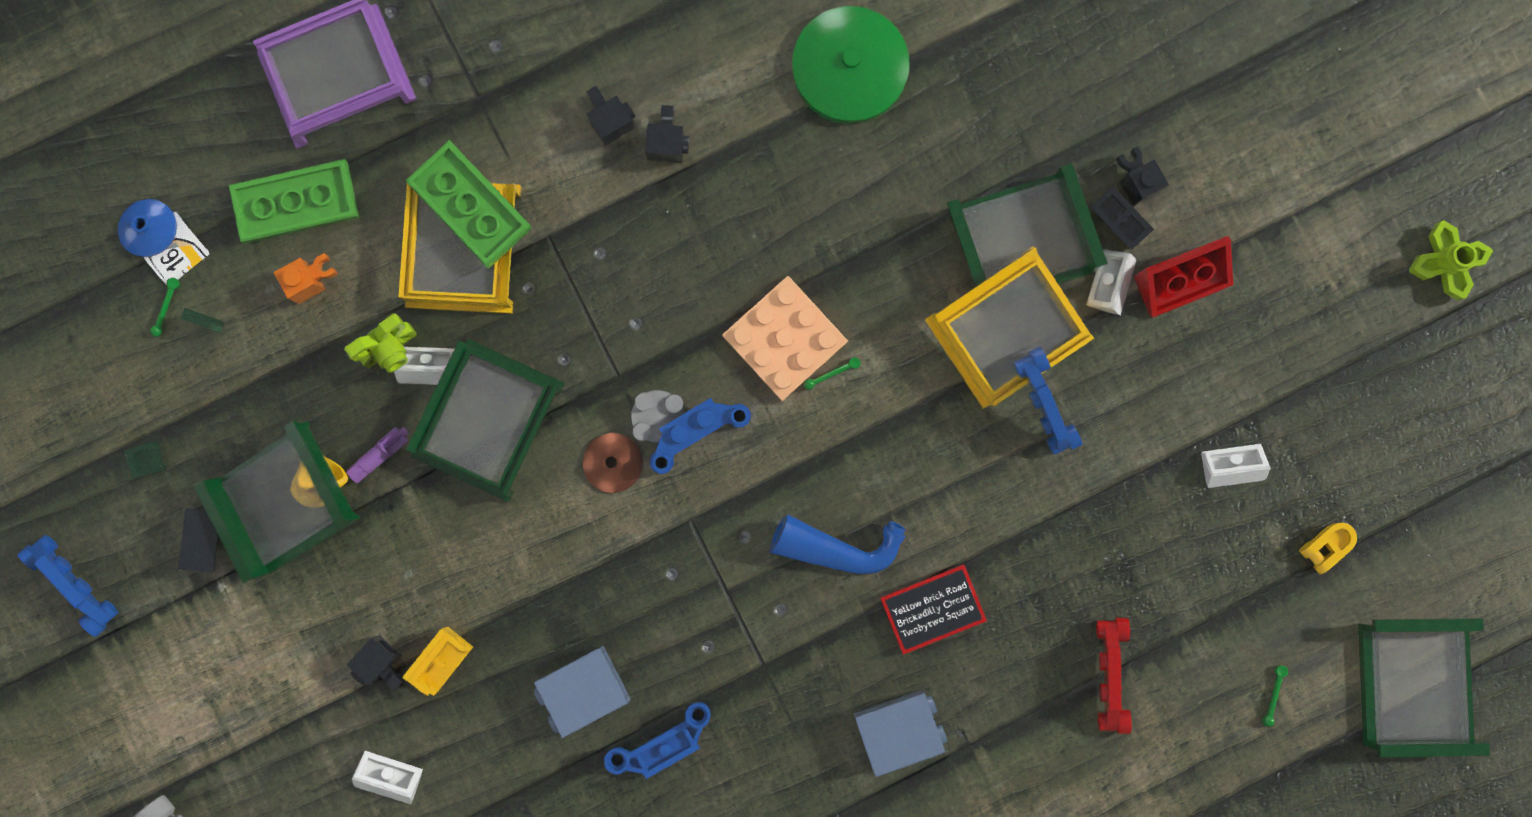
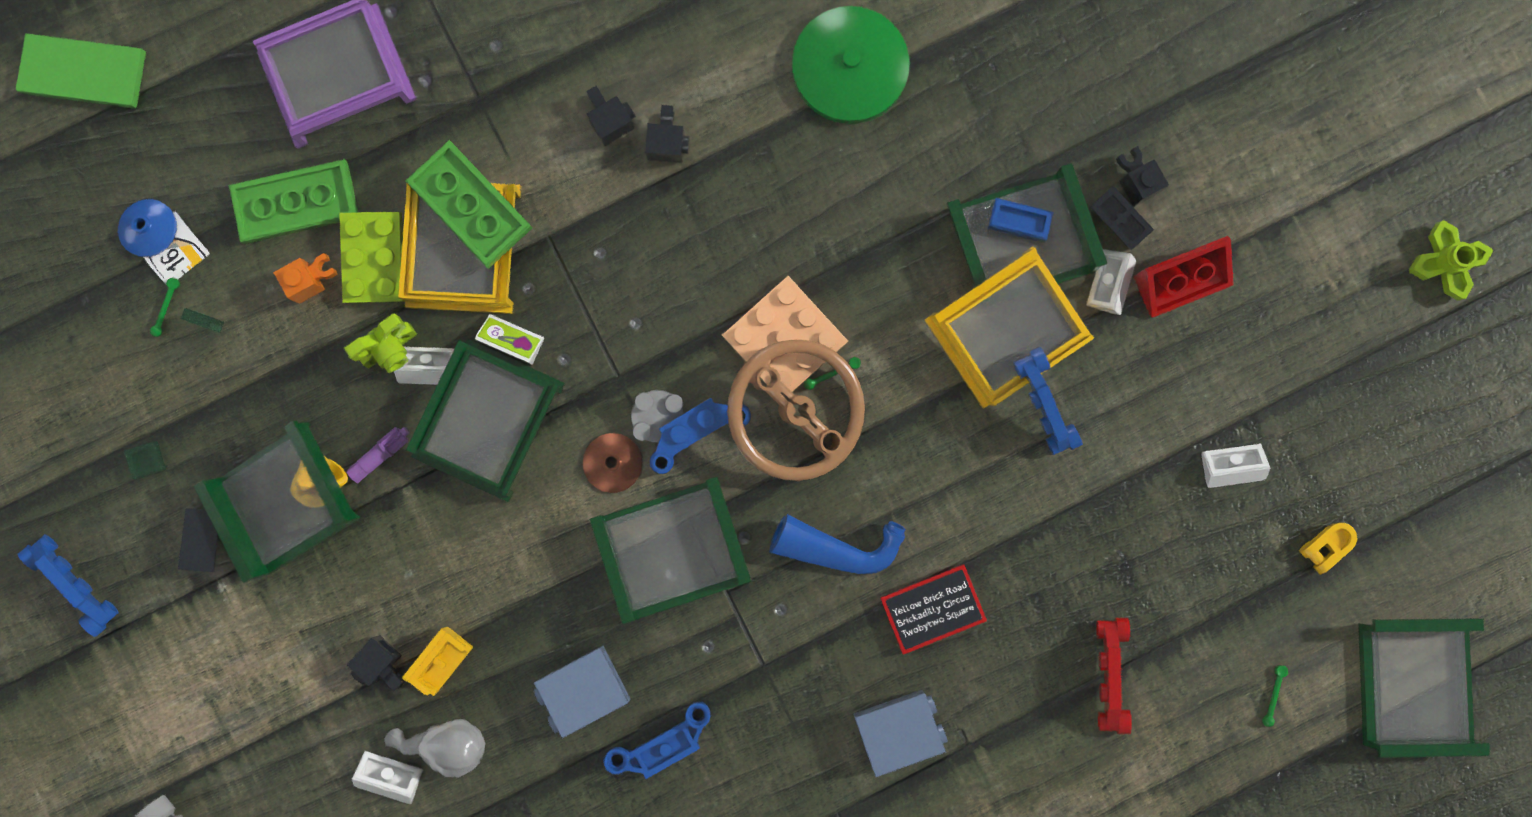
(80, 70): none -> bright green tile
(371, 256): none -> lime plate
(448, 748): none -> light grey hair
(510, 339): none -> slope
(670, 551): none -> clear piece
(785, 399): none -> medium nougat piece
(1020, 220): none -> blue tile

